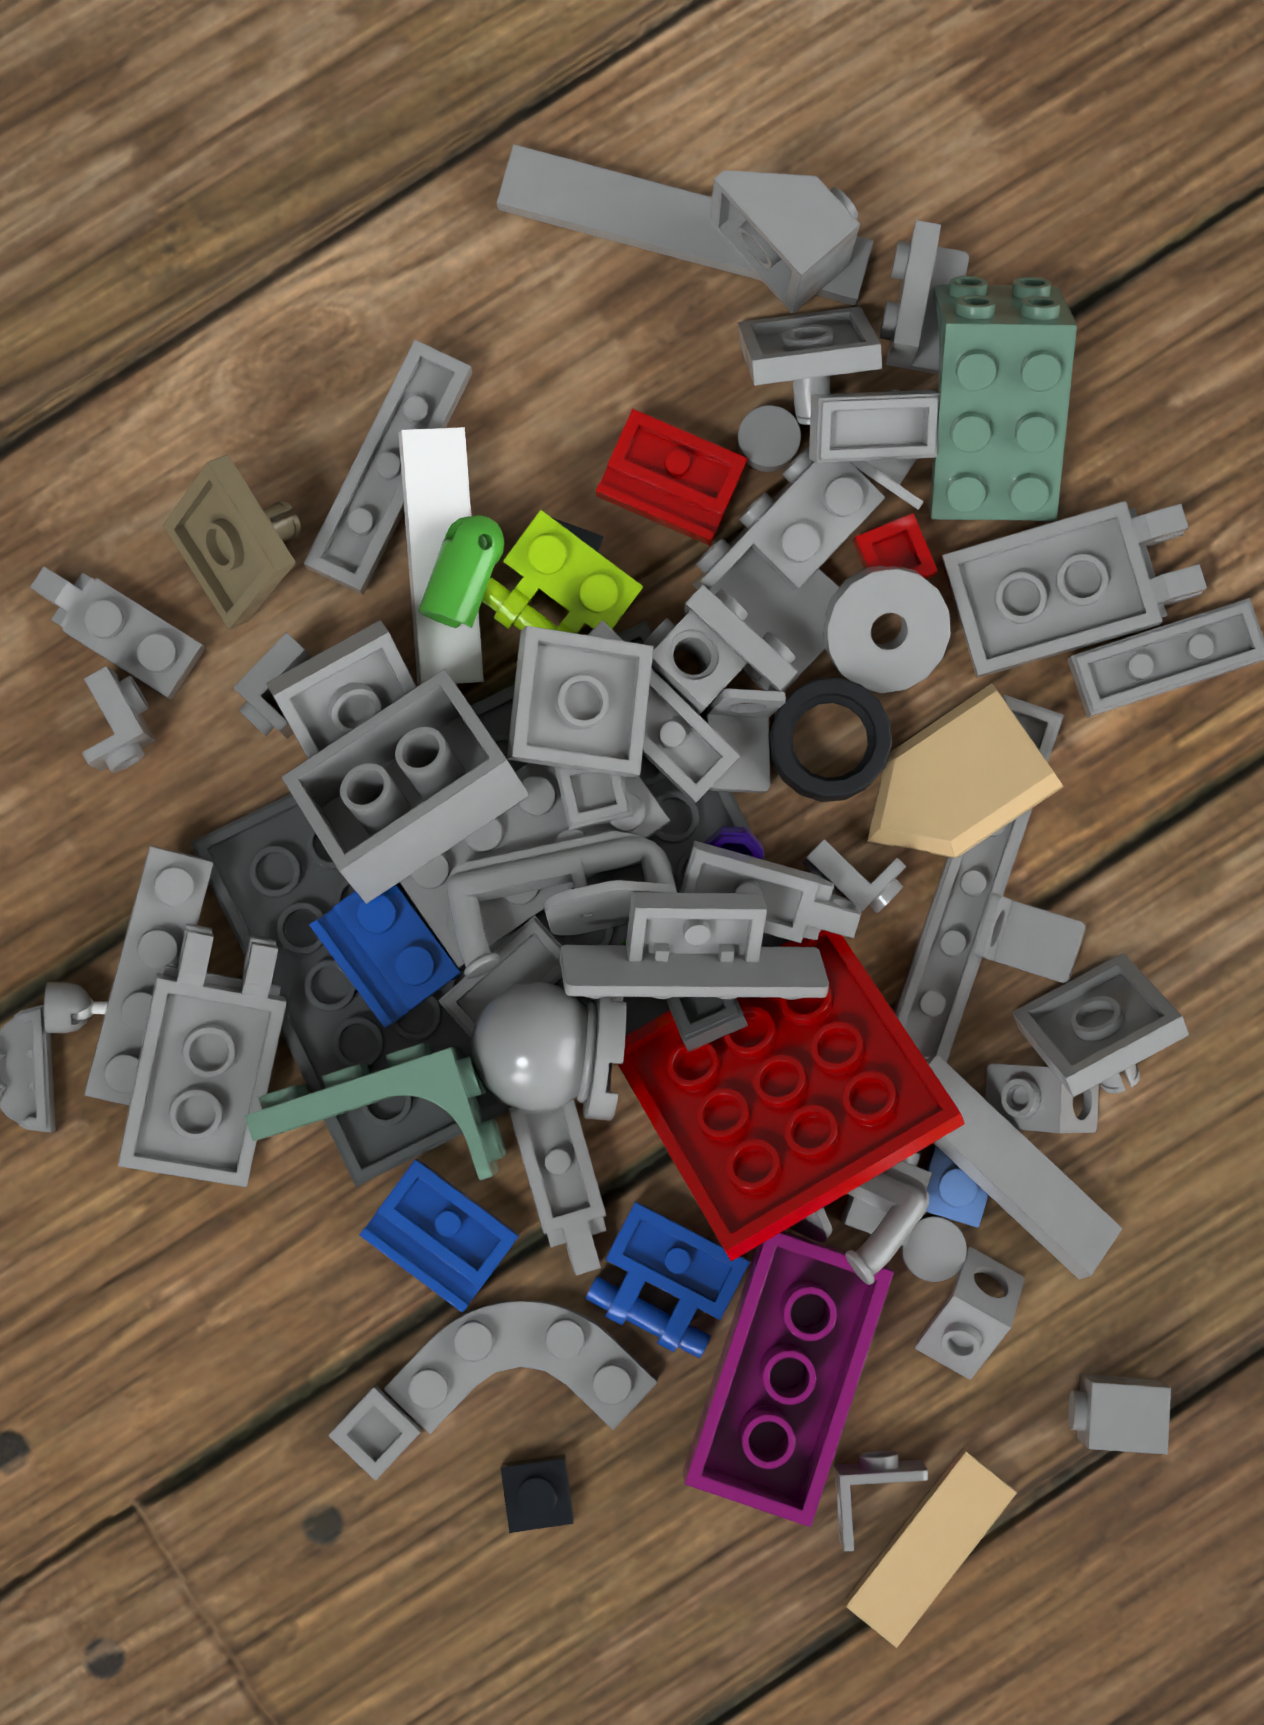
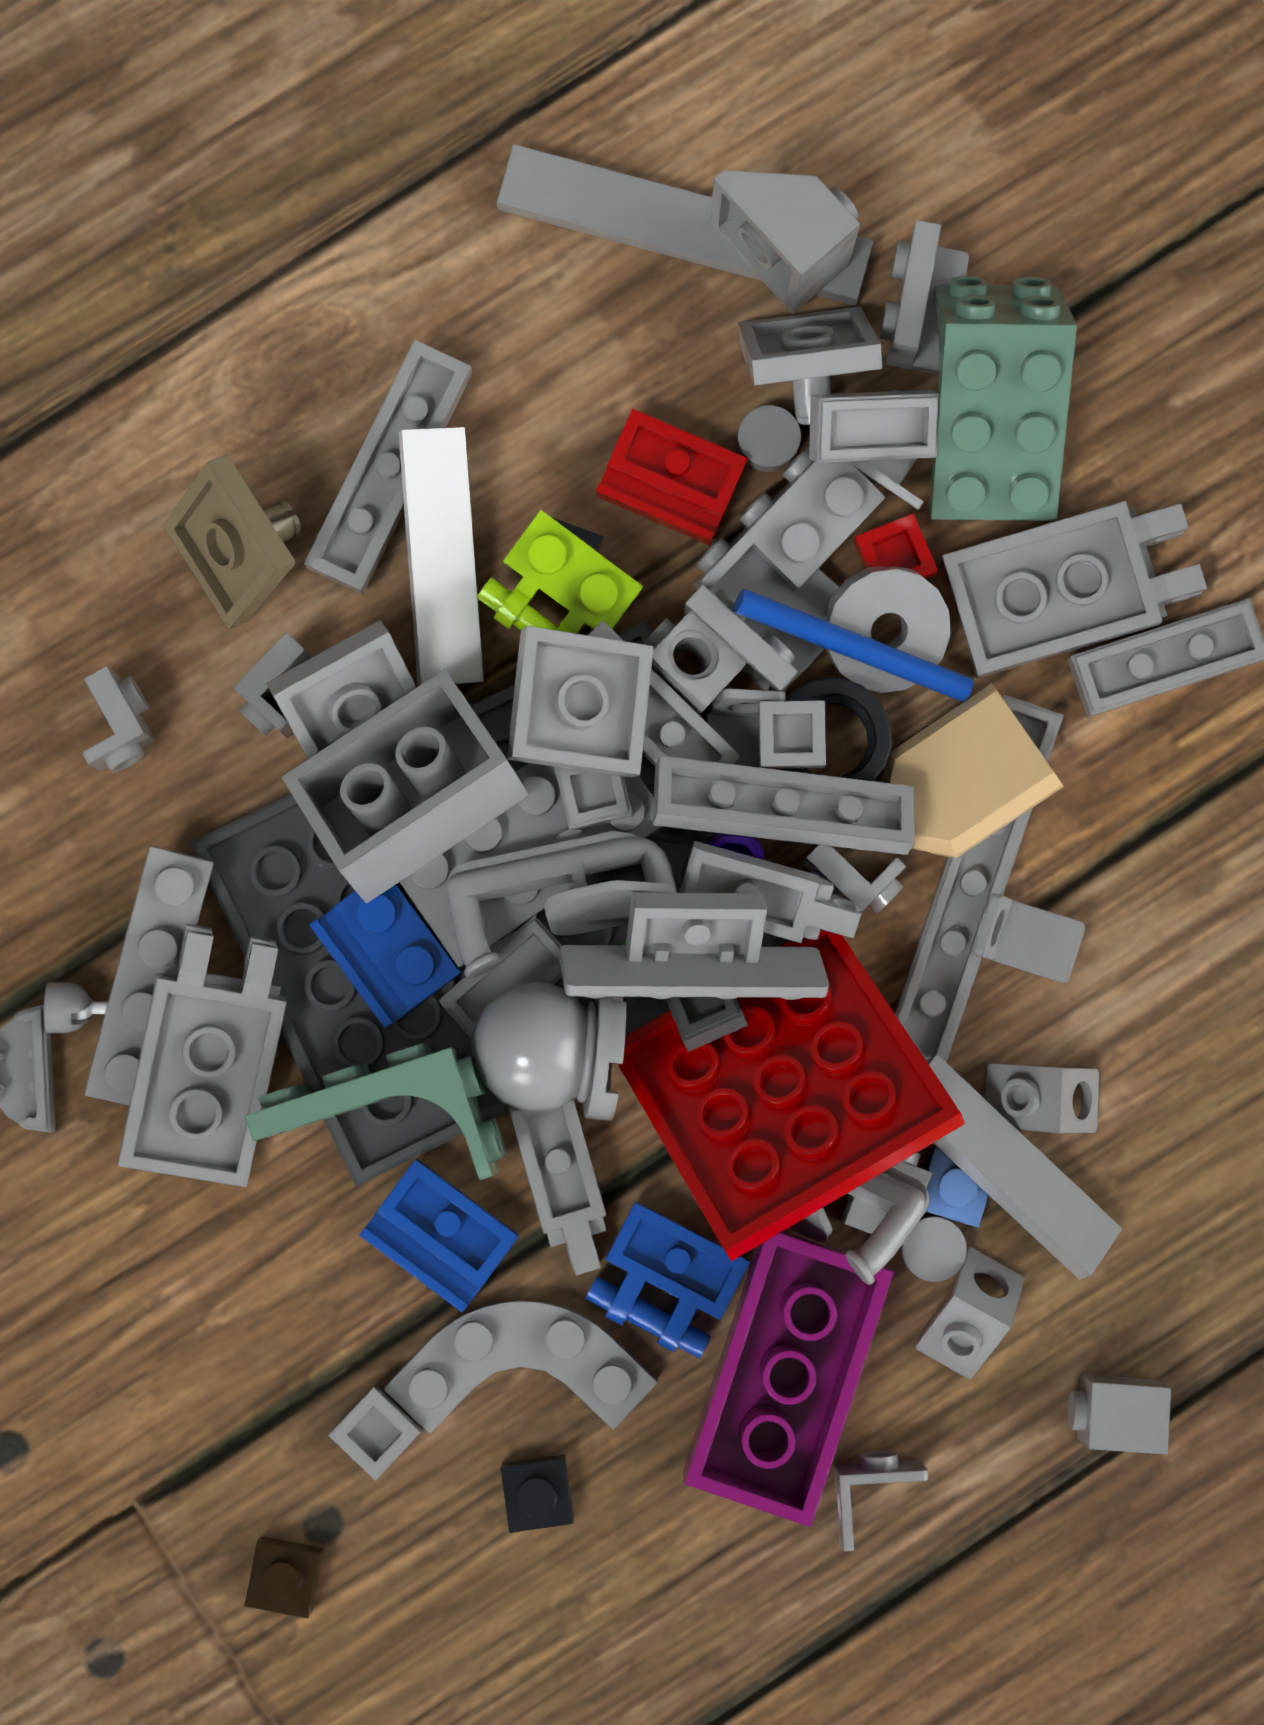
(121, 630): light grey hinge -> none
(284, 1577): none -> dark brown plate
(462, 571): bright green piece -> none
(783, 805): none -> light grey plate
(792, 734): none -> light grey plate
(853, 645): none -> blue bar
(929, 1548): tan tile -> none
(1100, 1026): light grey tile -> none

